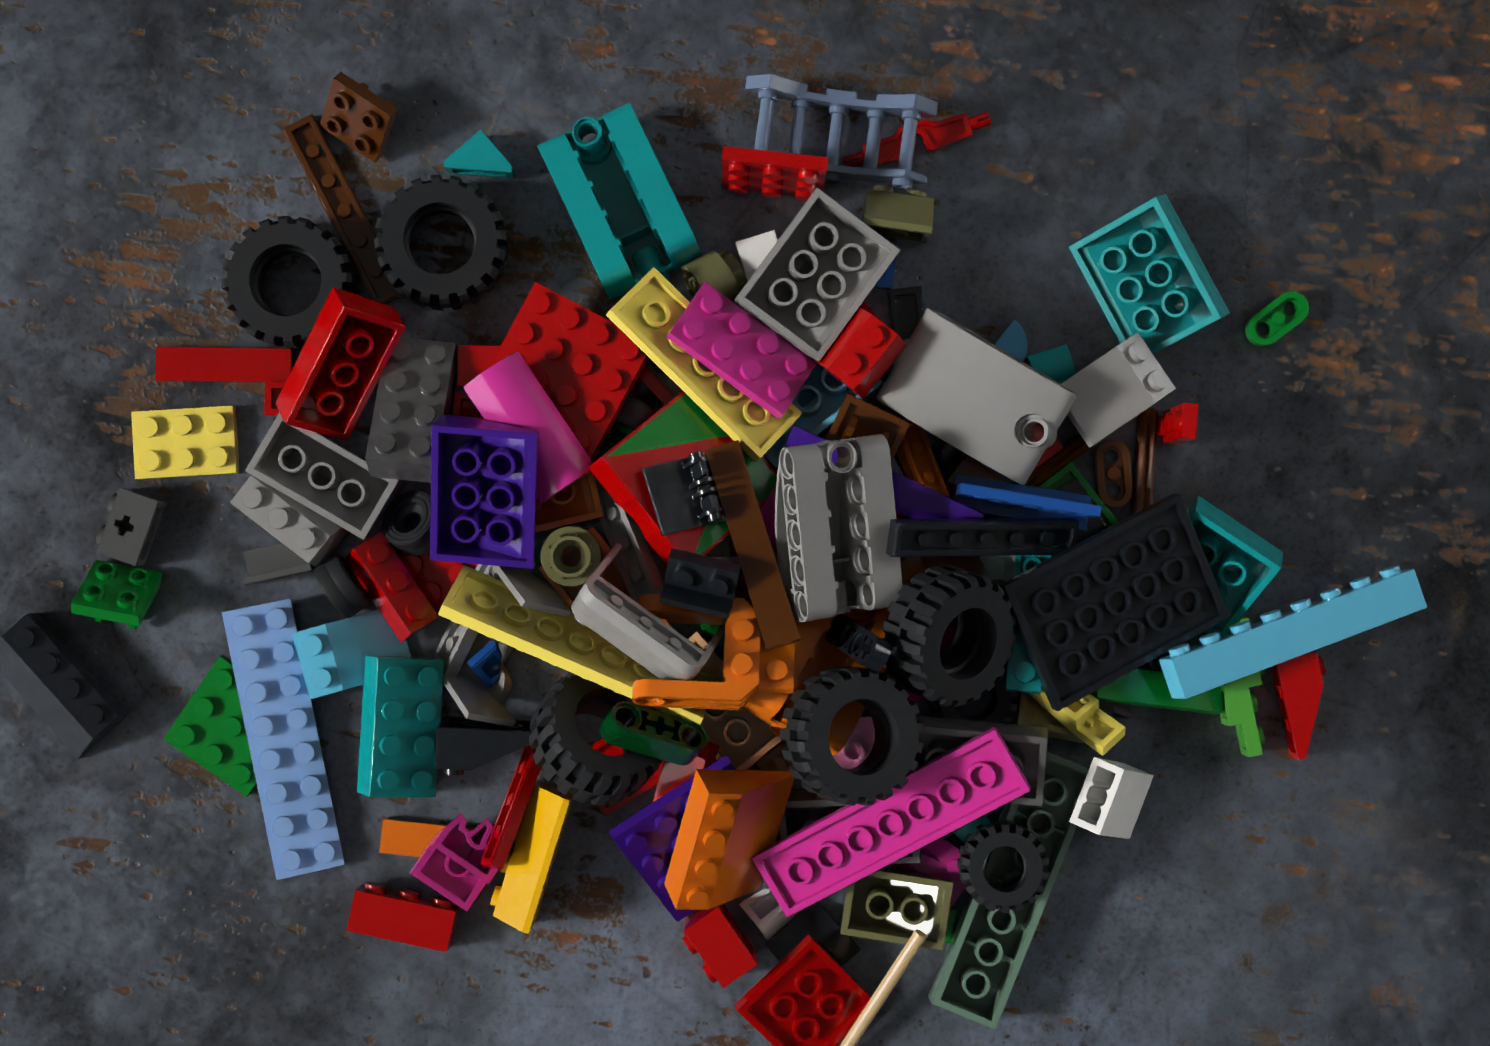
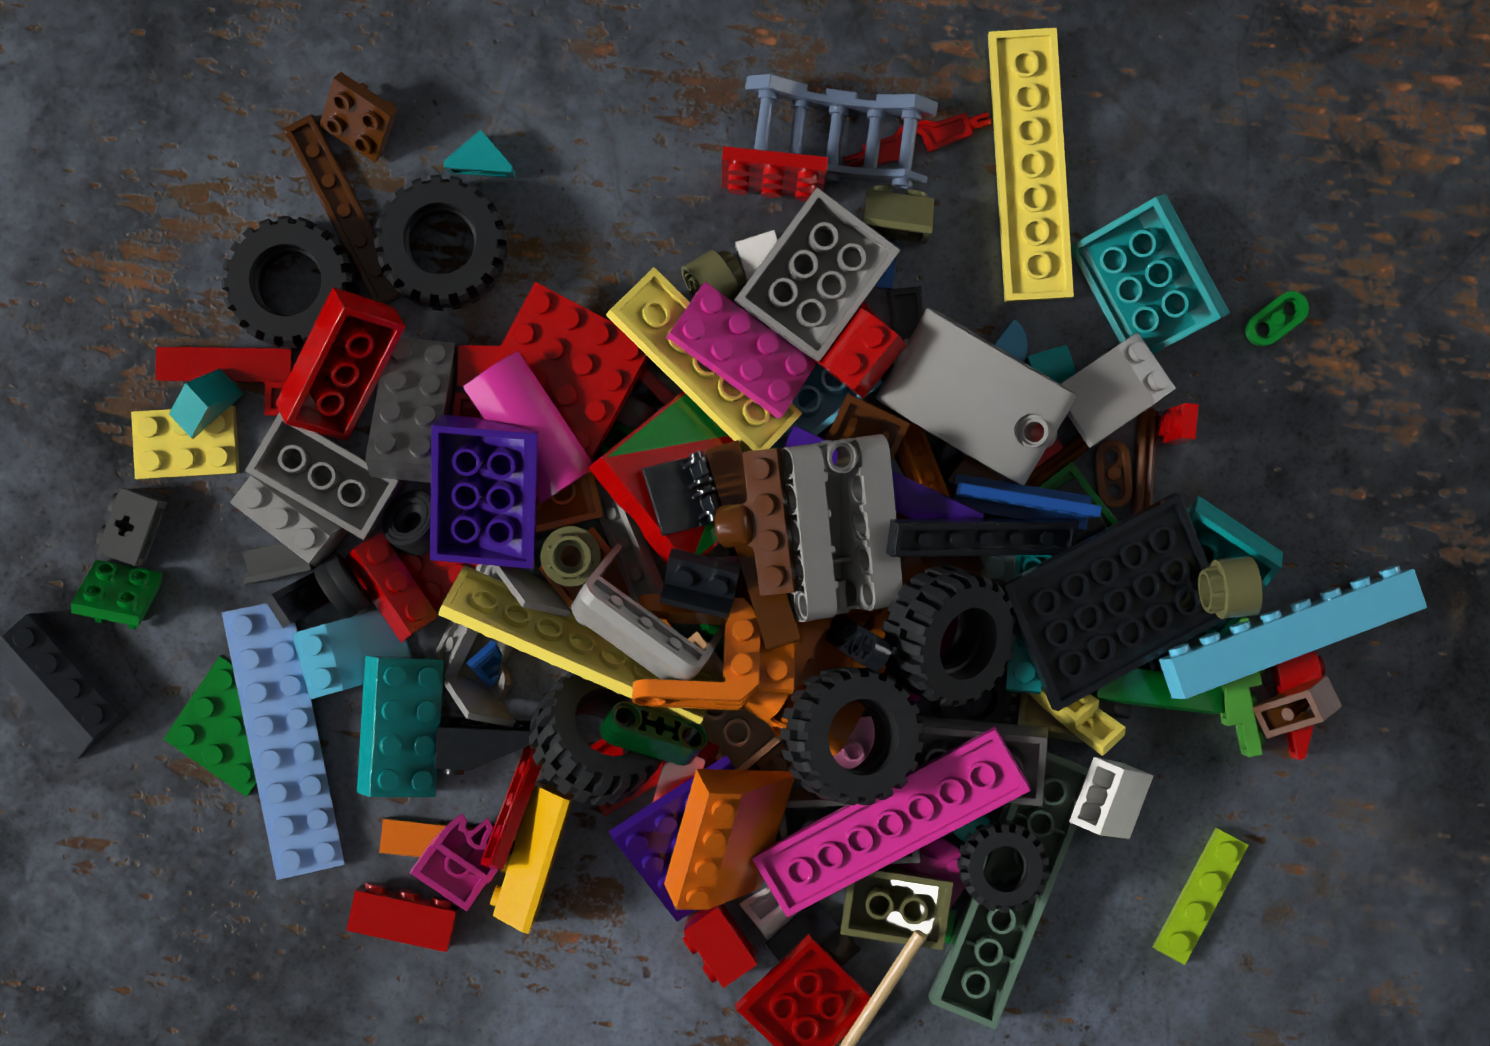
(204, 401): none -> teal slope
(297, 600): none -> black plate
(619, 200): teal panel -> none
(762, 522): none -> reddish brown plate
(1030, 165): none -> light yellow plate
(1200, 896): none -> lime plate
(1231, 587): none -> olive piece
(1298, 707): none -> reddish brown slope

